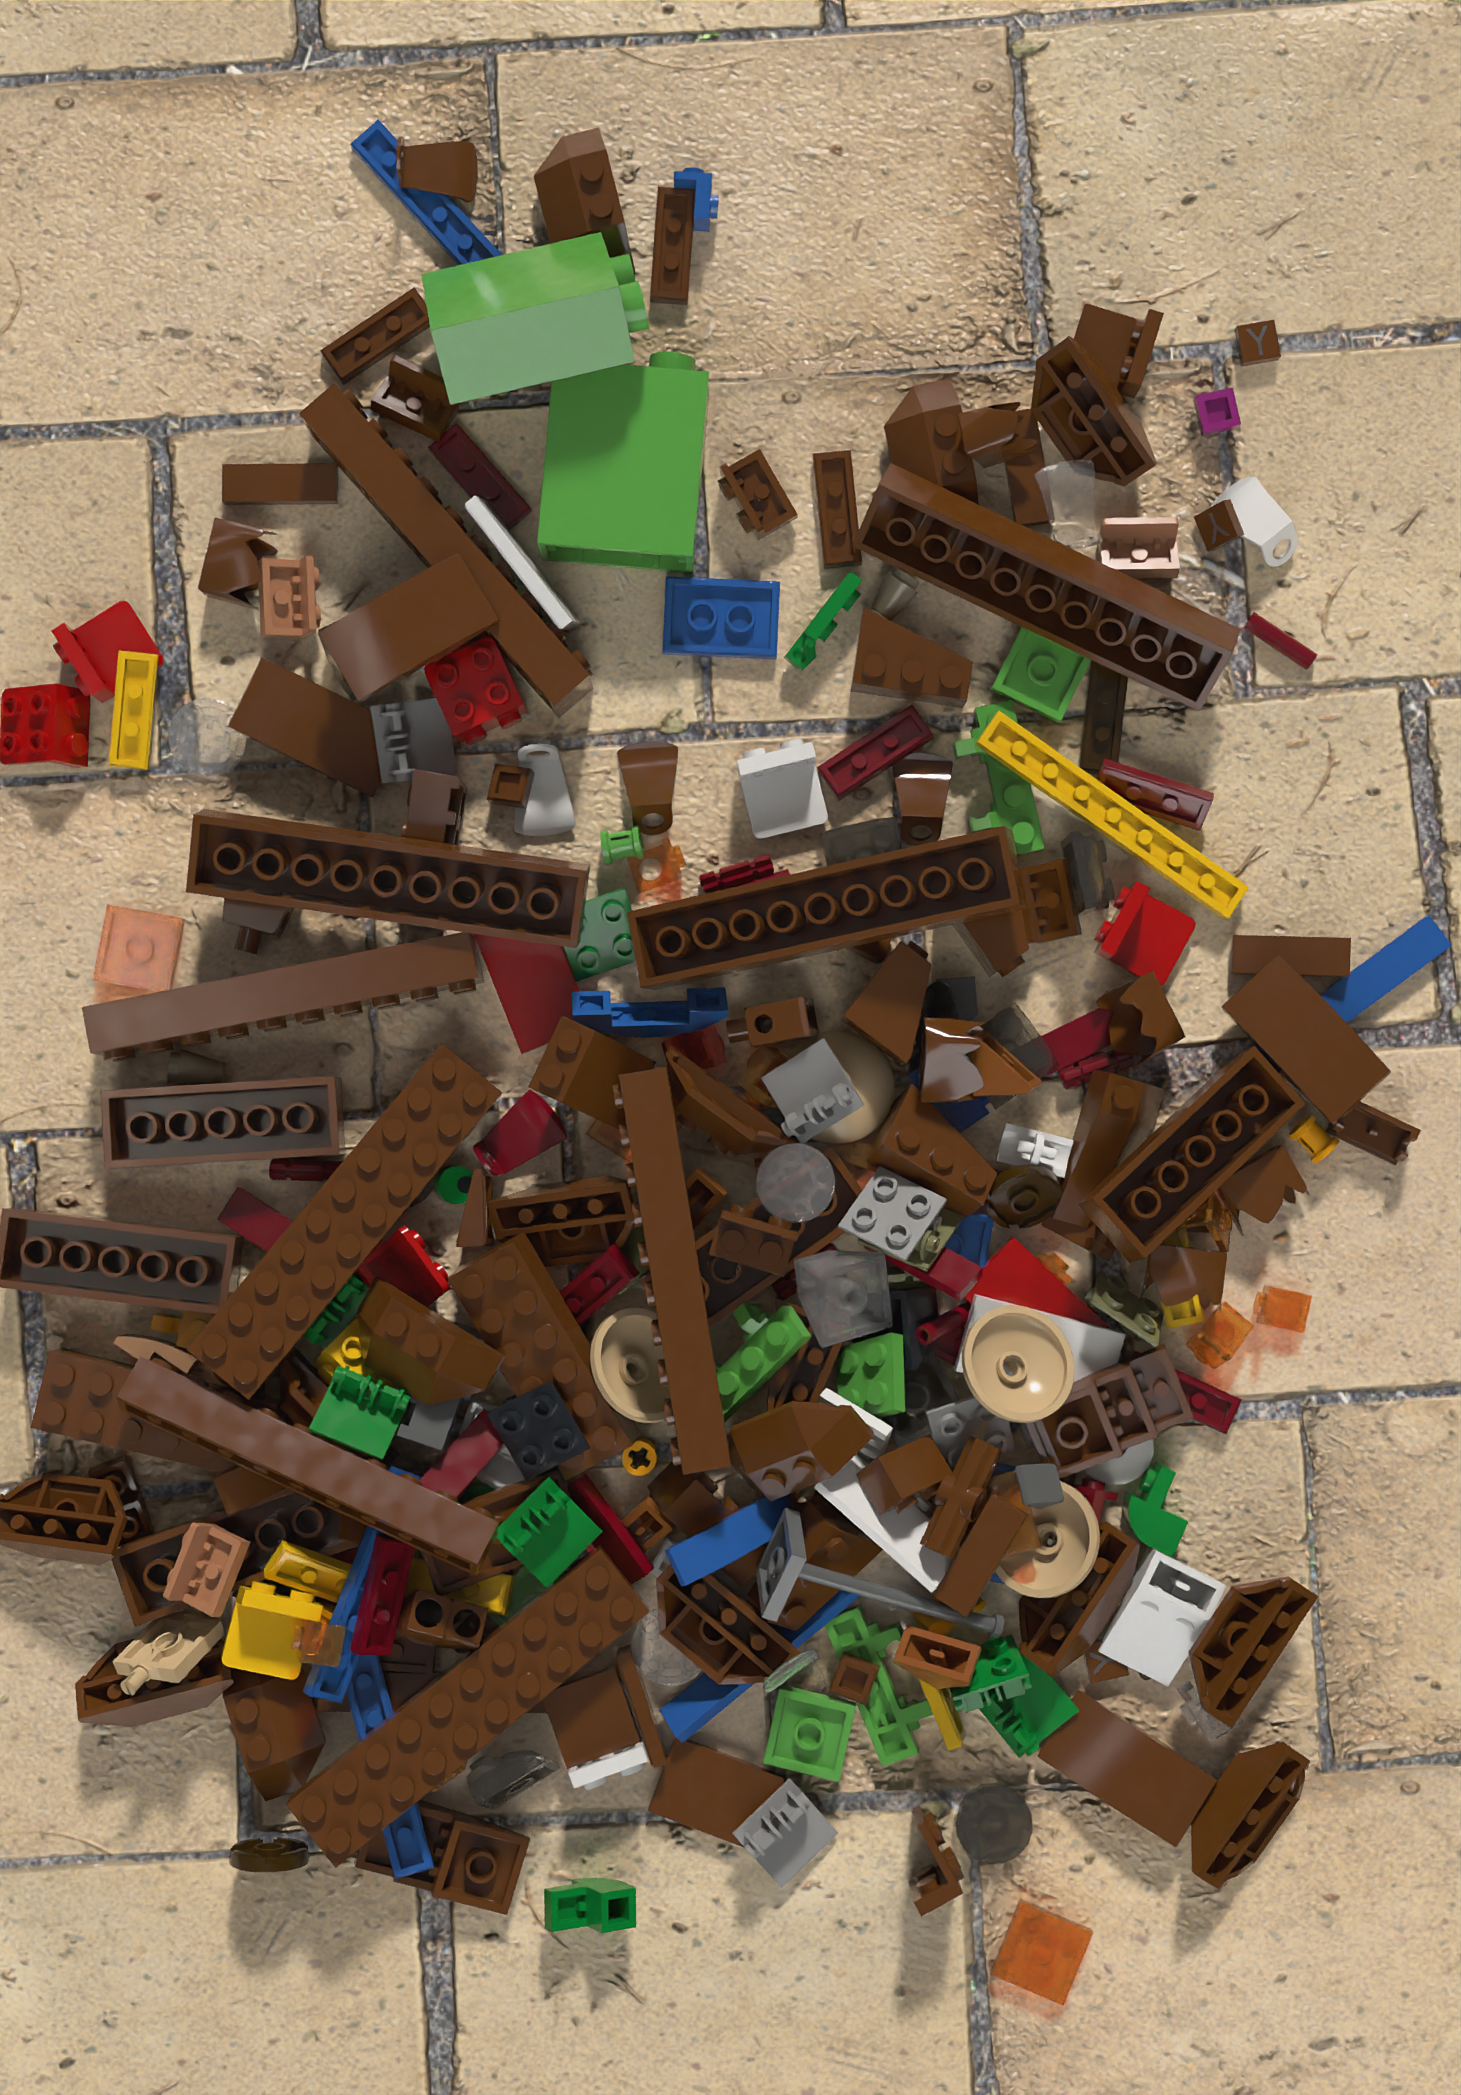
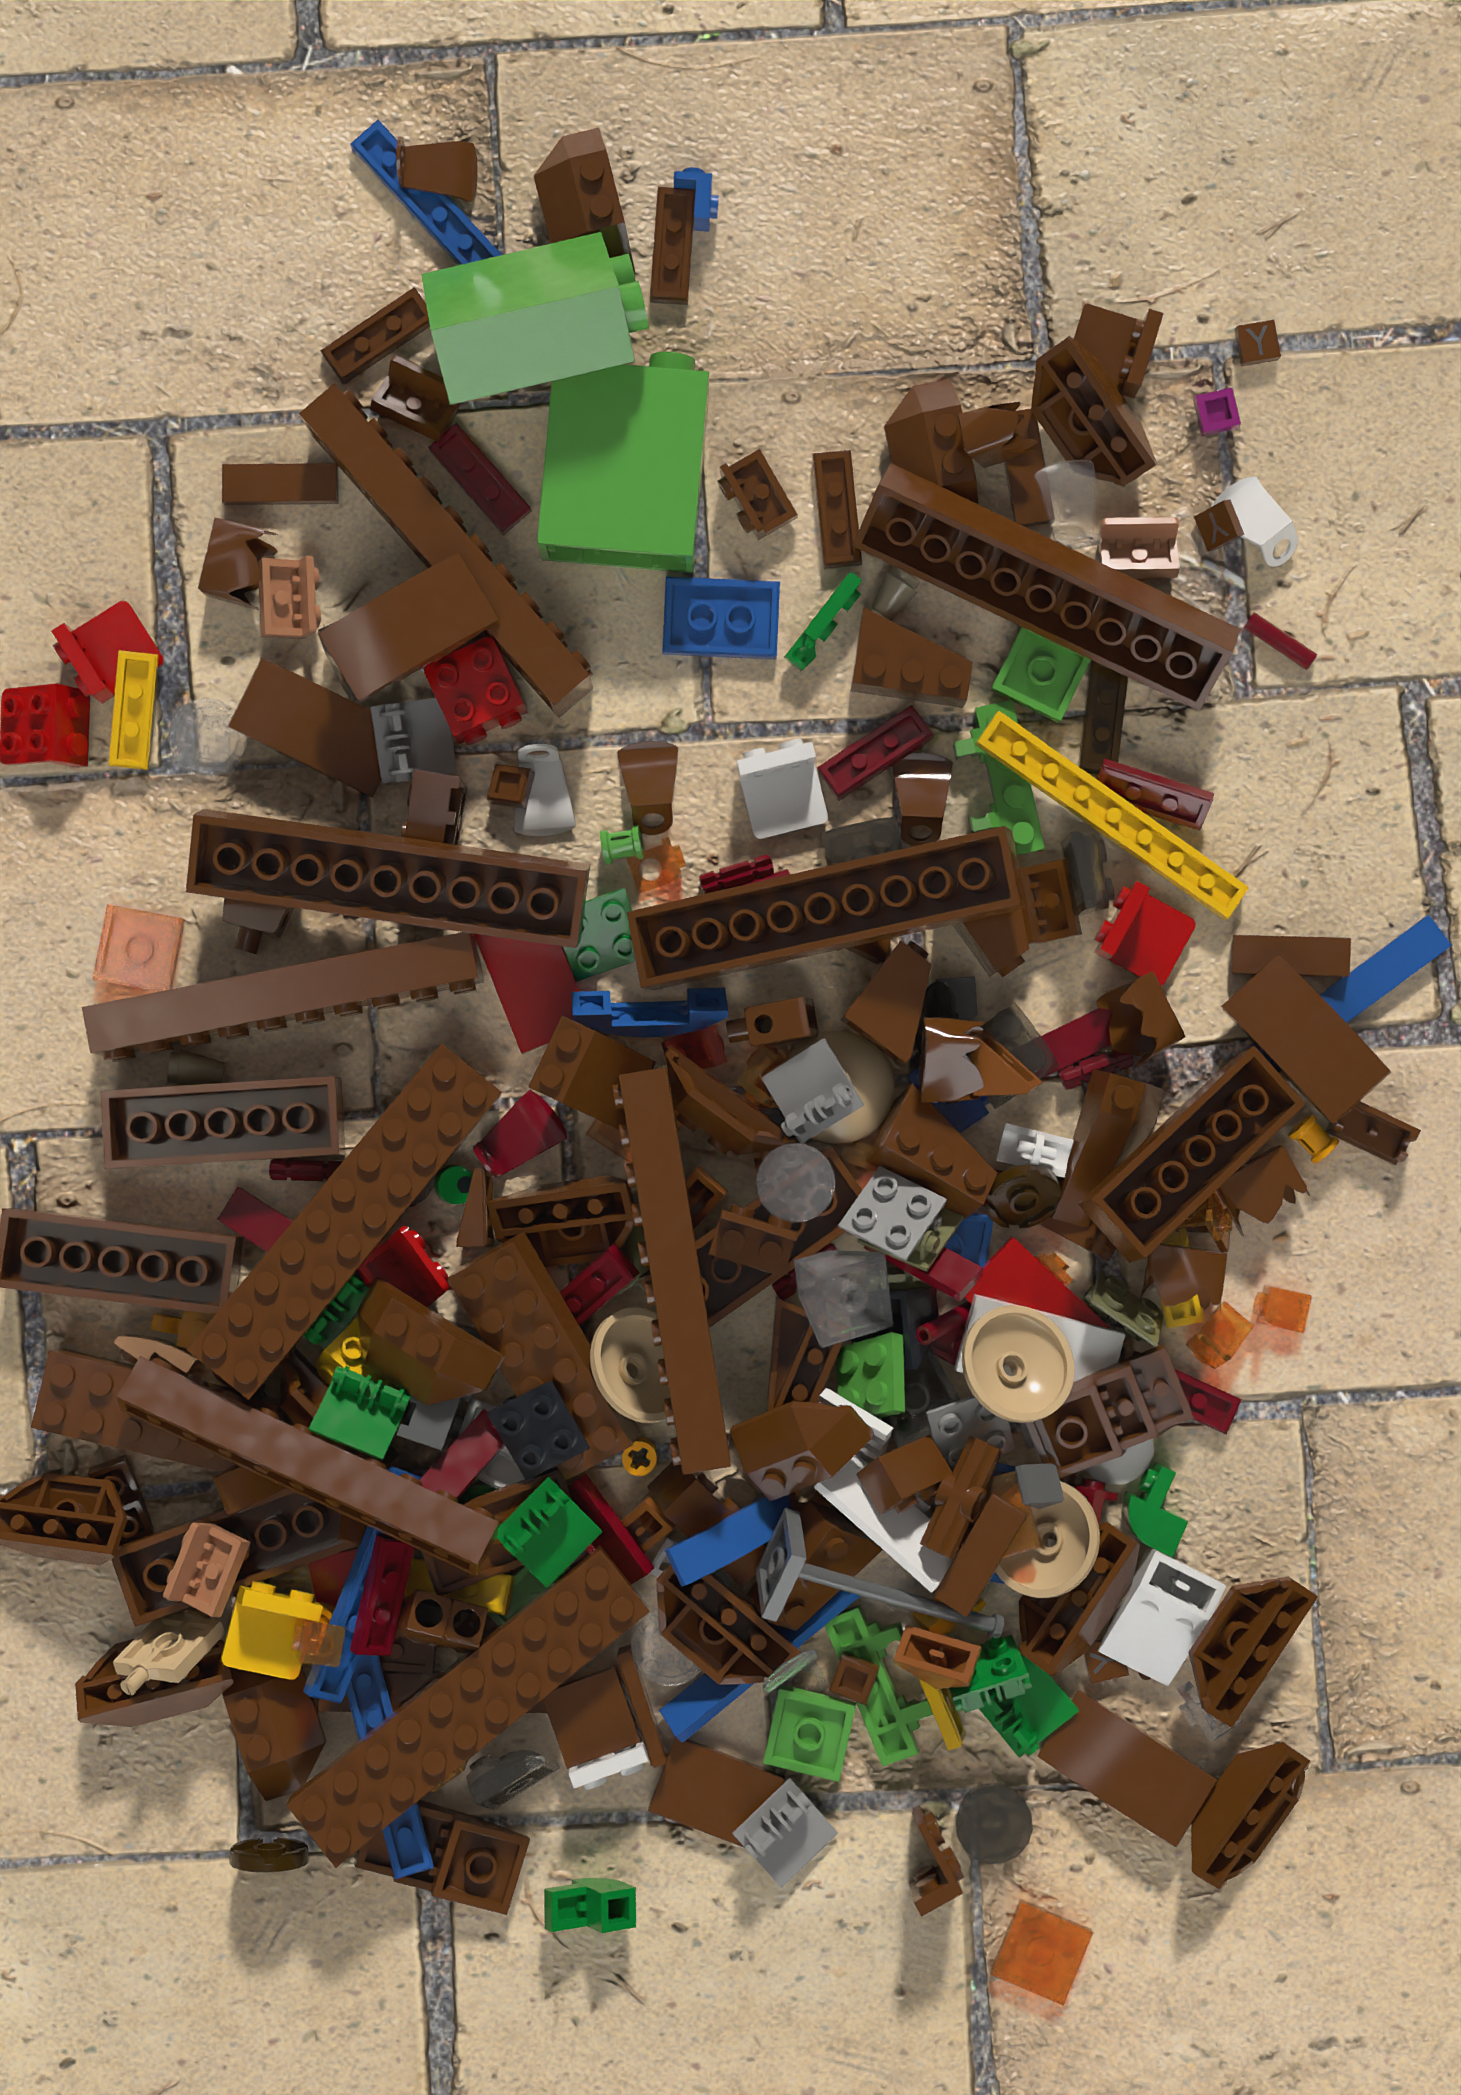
(307, 1571): yellow tile -> none
(521, 563): white tile -> none
(767, 1348): bright green hinge -> none

